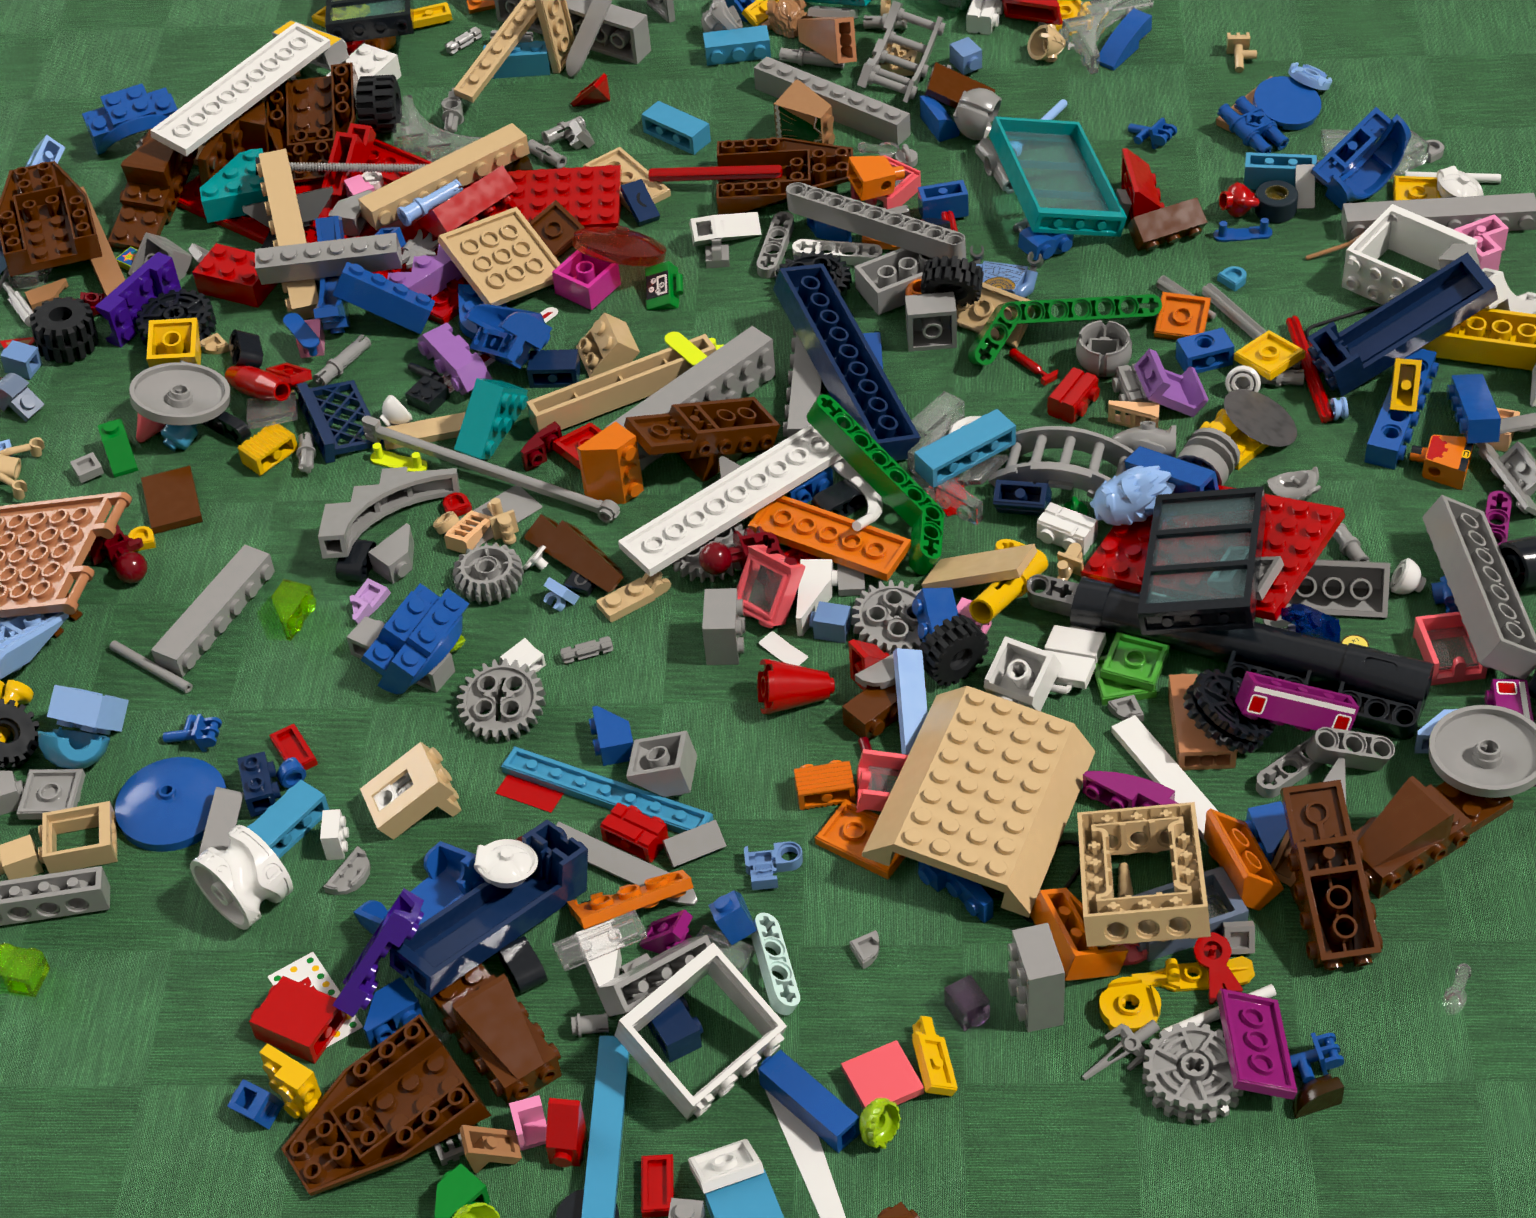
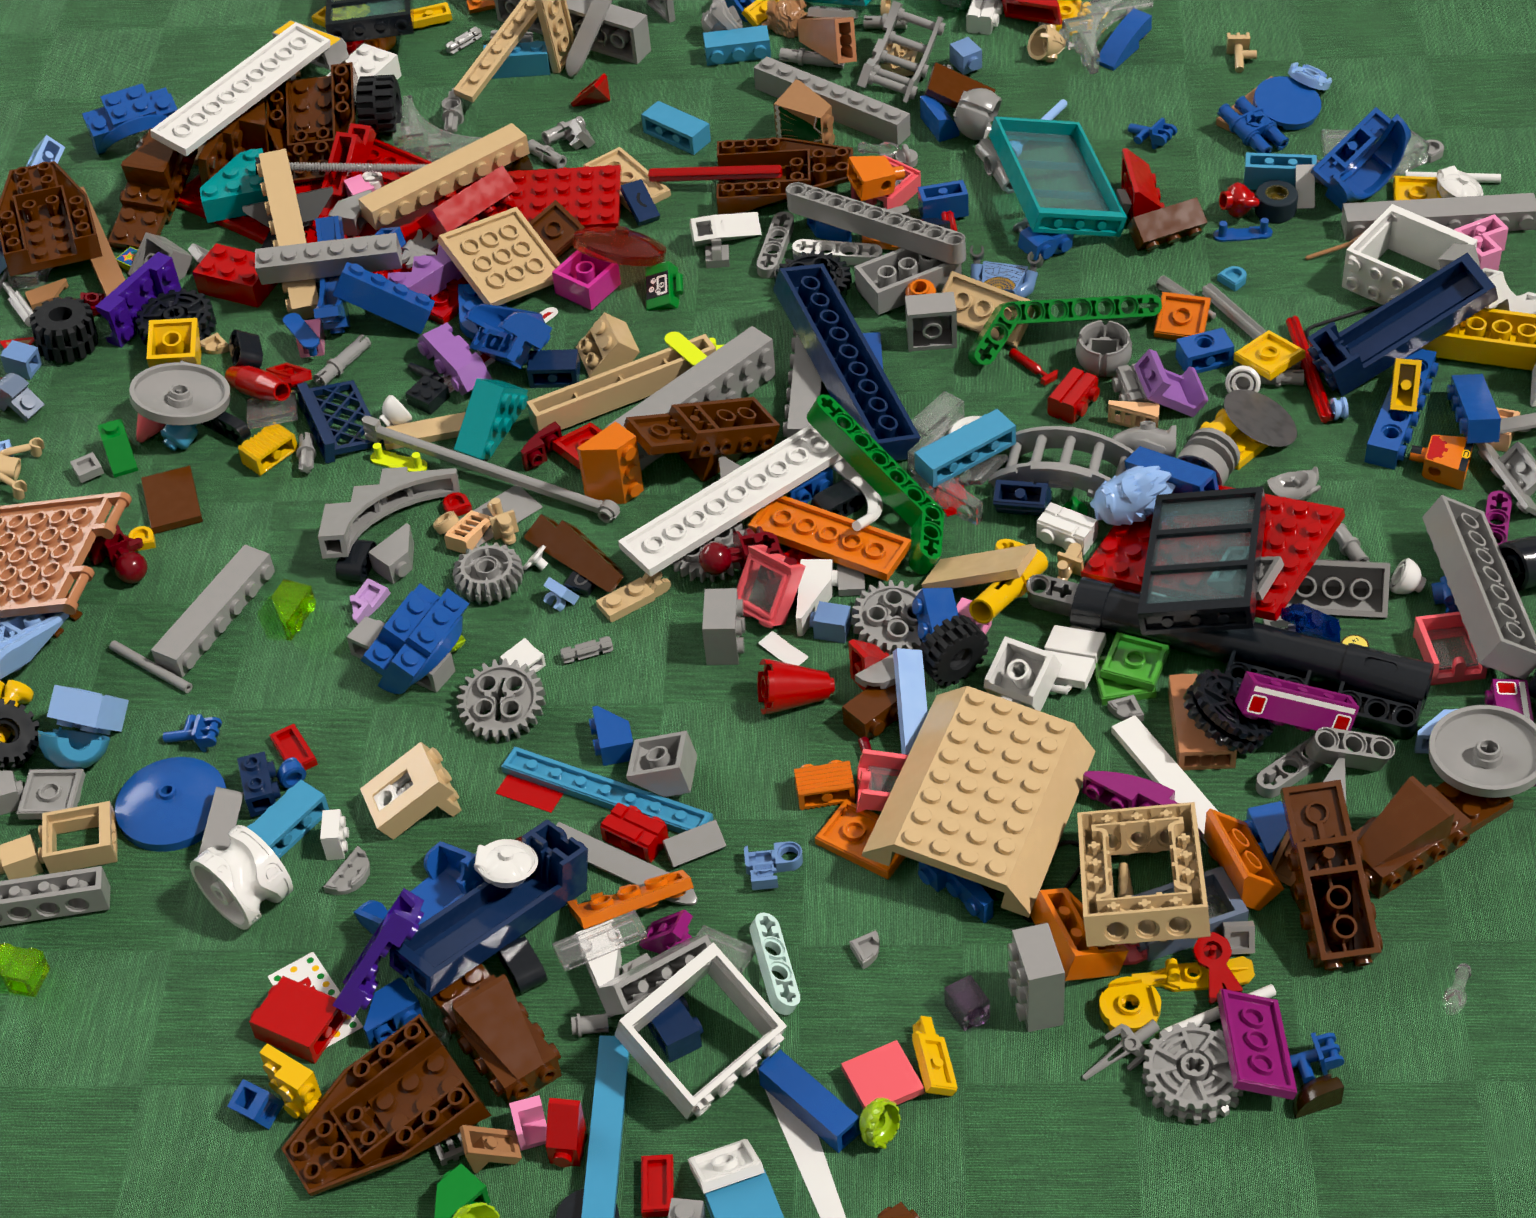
(421, 206): light blue pin -> none
(733, 917): blue slope -> none
(953, 276): black tyre -> none

